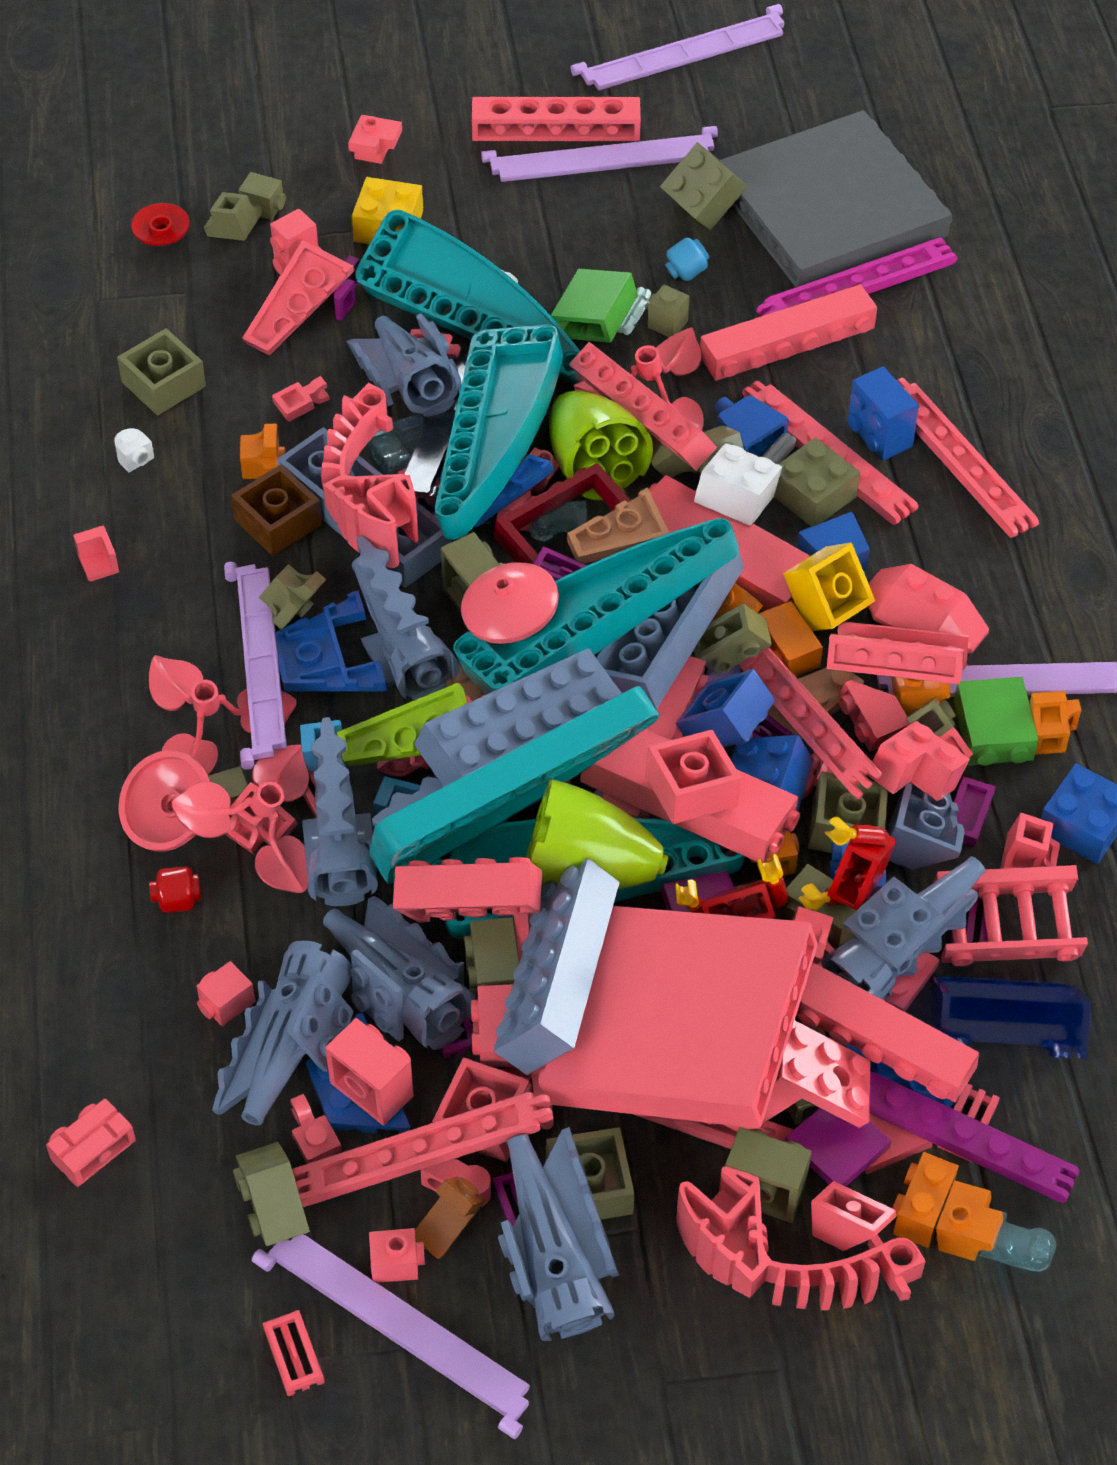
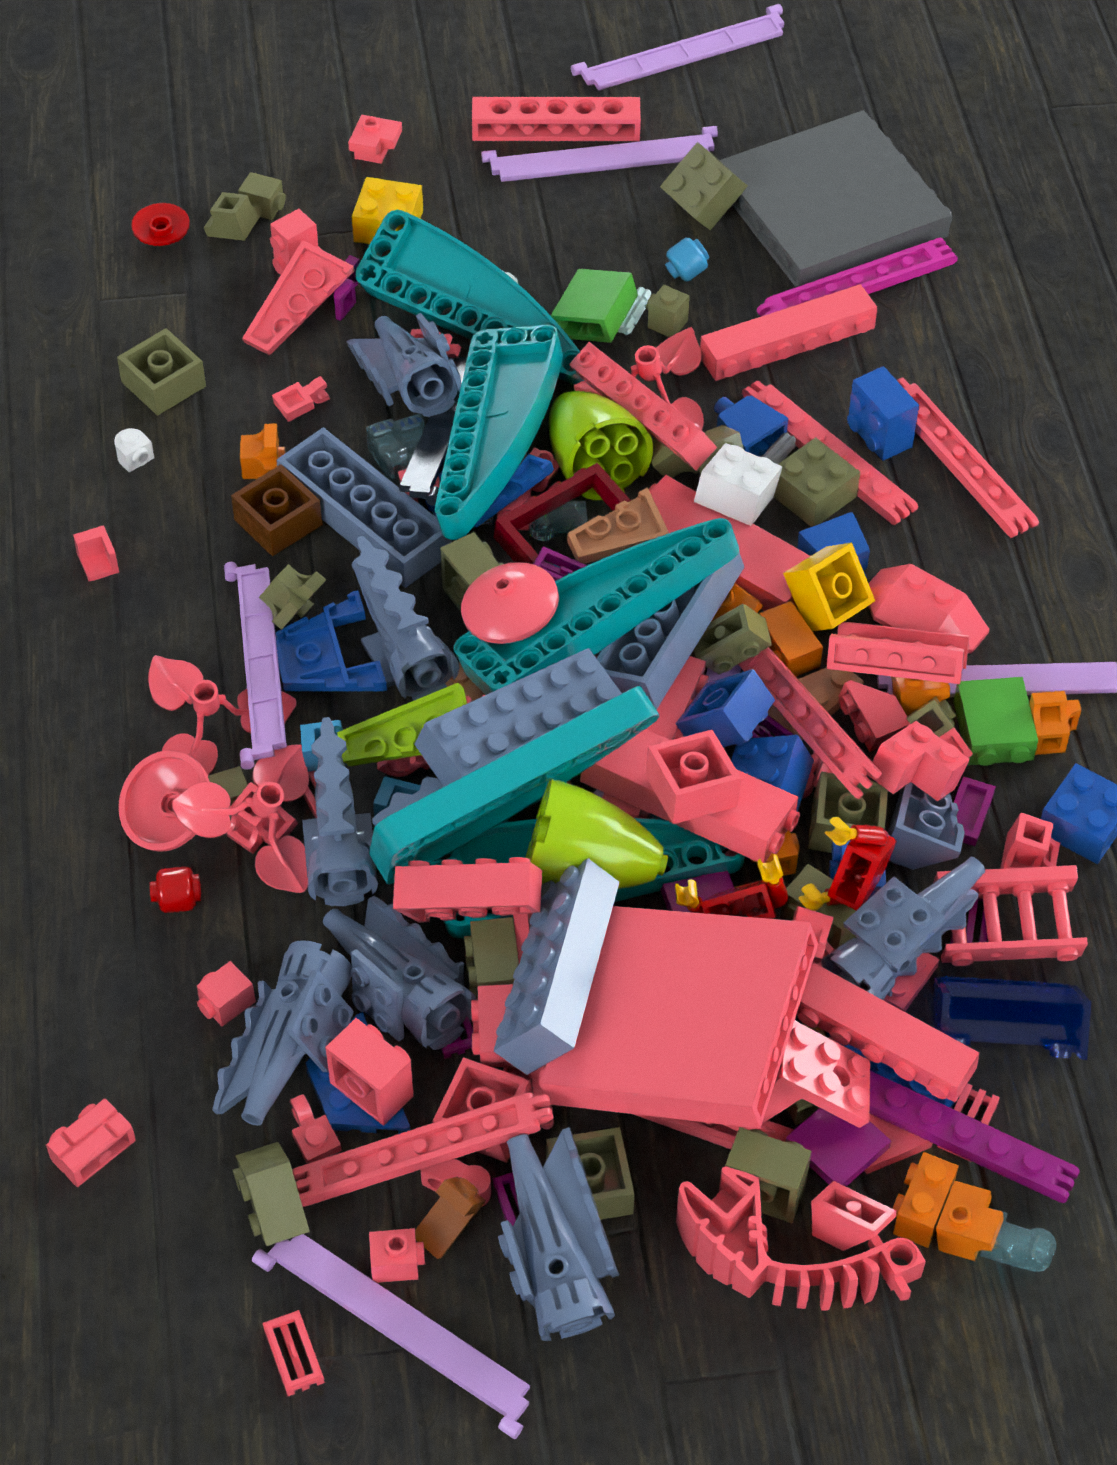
(366, 503): coral piece -> none

